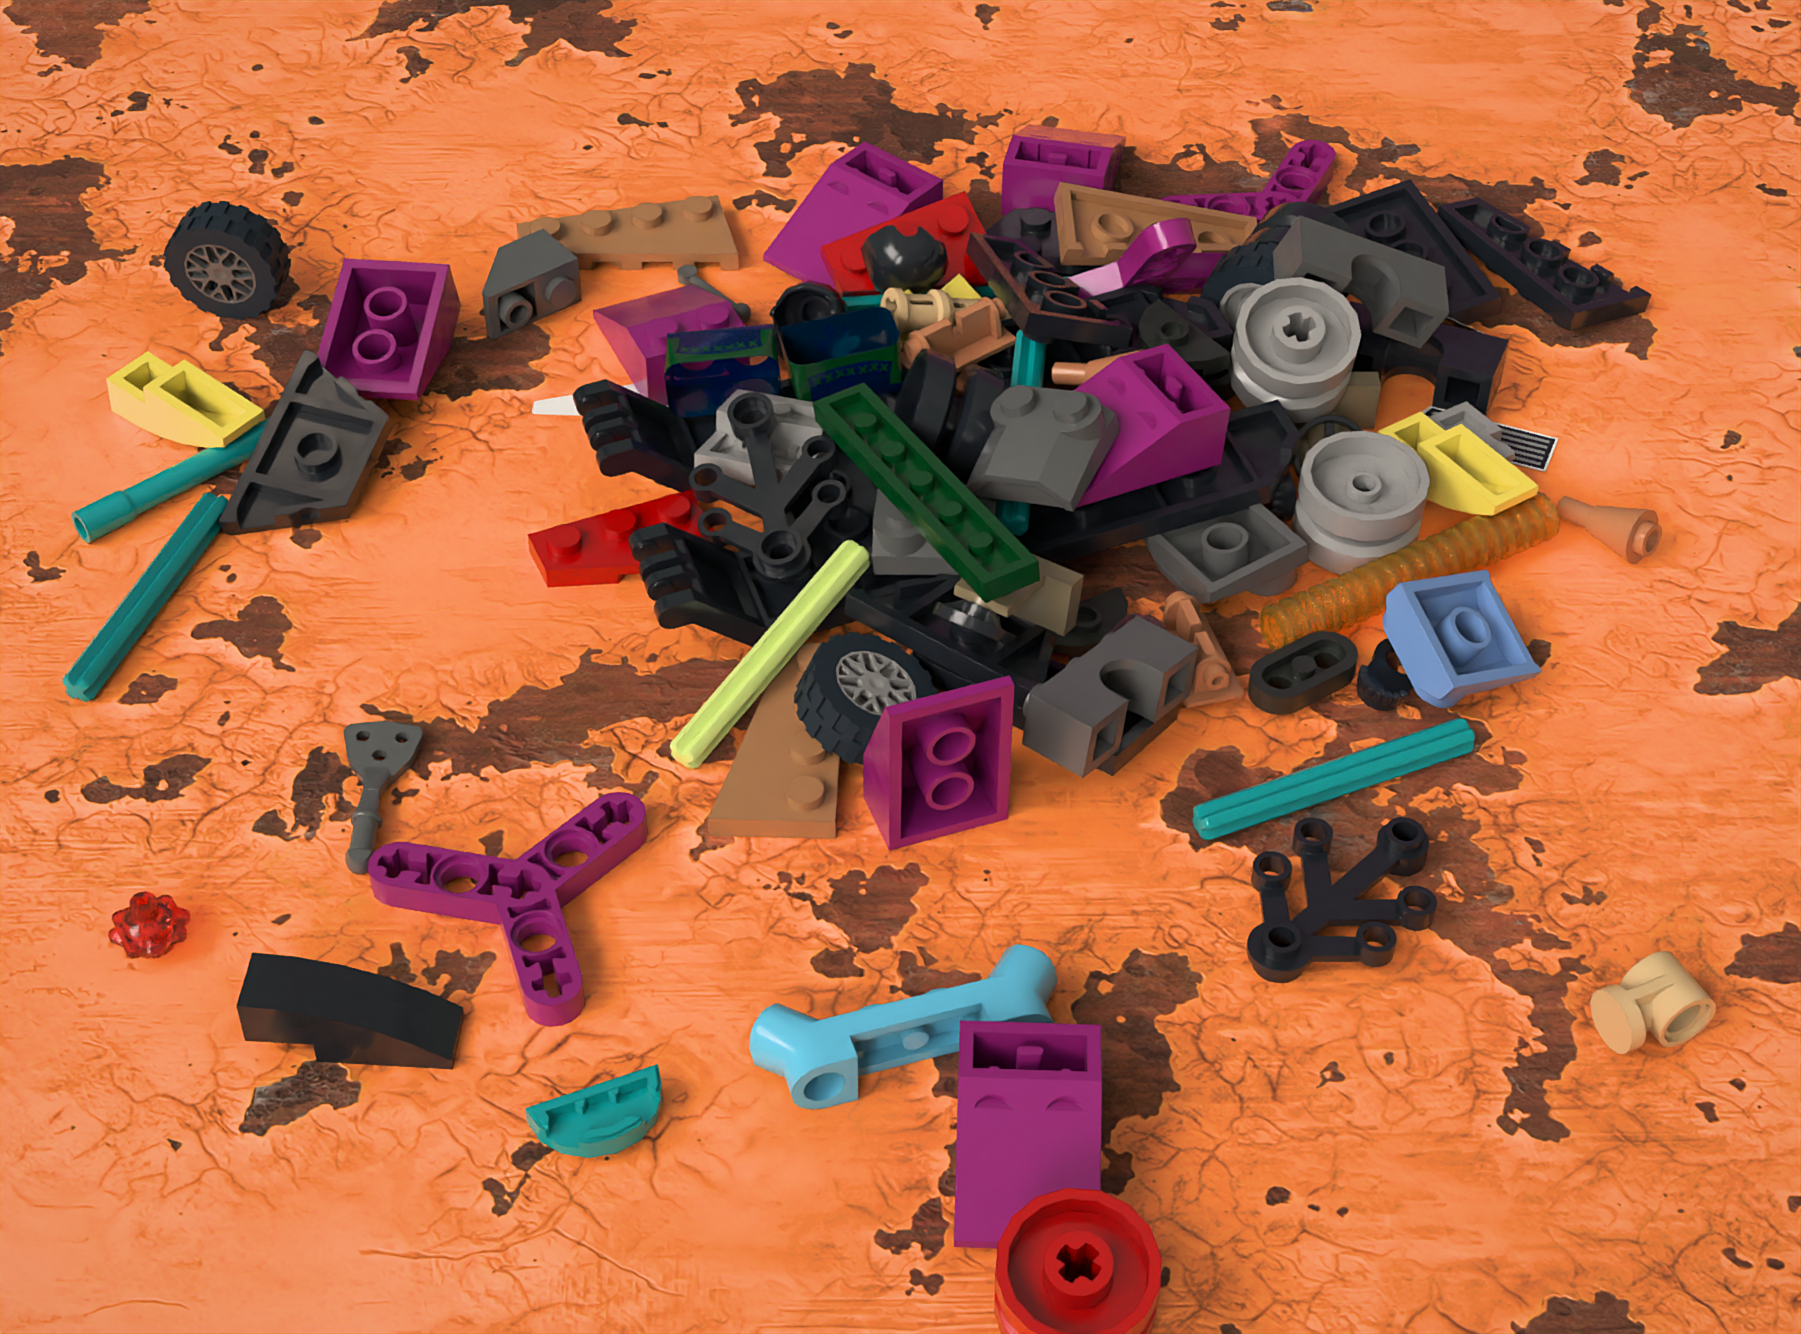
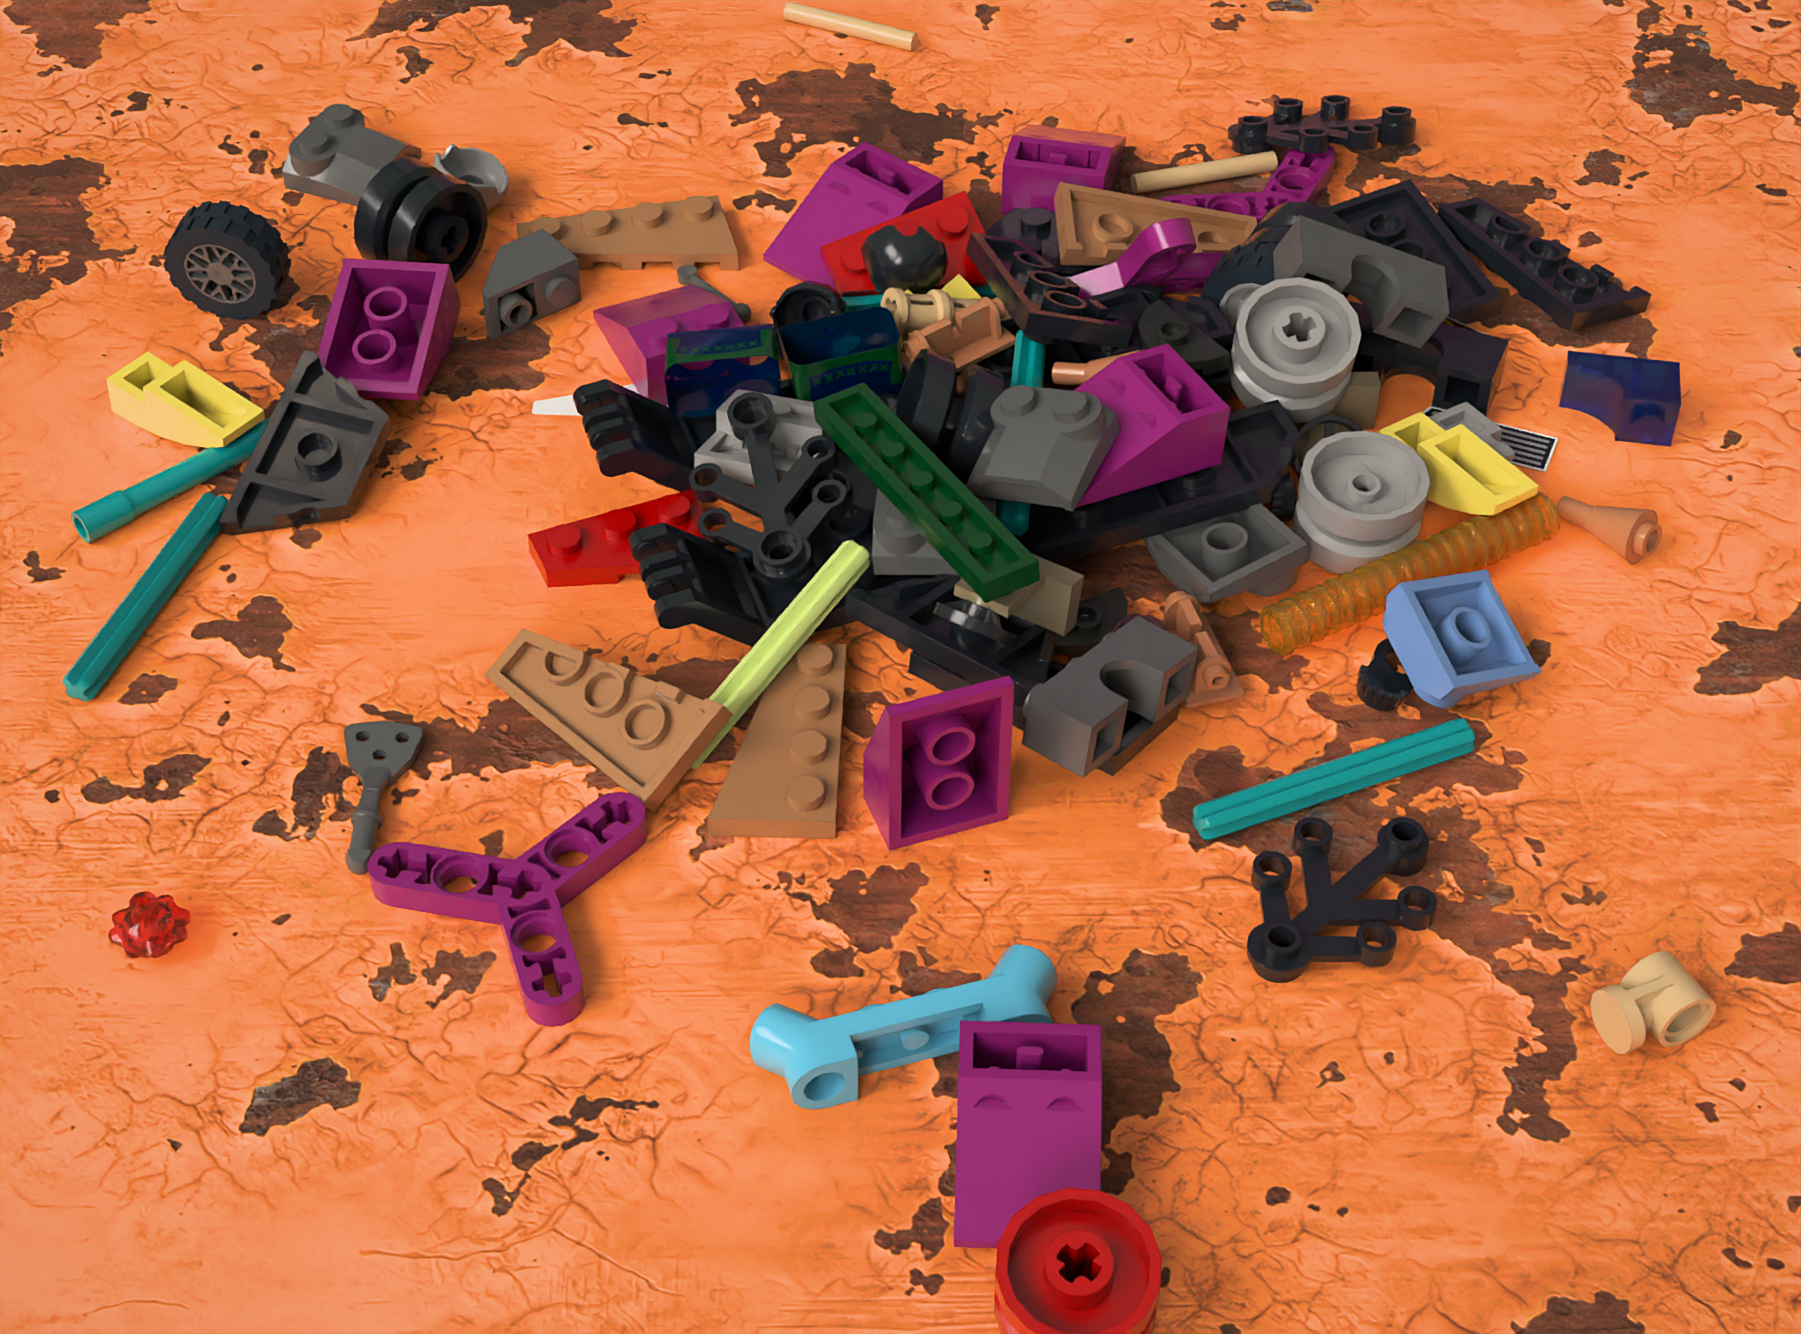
(340, 155): none -> dark grey slope
(347, 1014): black slope -> none
(420, 217): none -> black wheel
(476, 168): none -> light grey hair
(600, 1117): teal plate -> none
(621, 722): none -> medium nougat wing
(850, 26): none -> tan bar
(851, 686): black wheel -> none
(1203, 172): none -> tan bar
(1302, 672): pearl dark grey plate -> none
(1316, 131): none -> black plant
(1627, 394): none -> clear blue arch

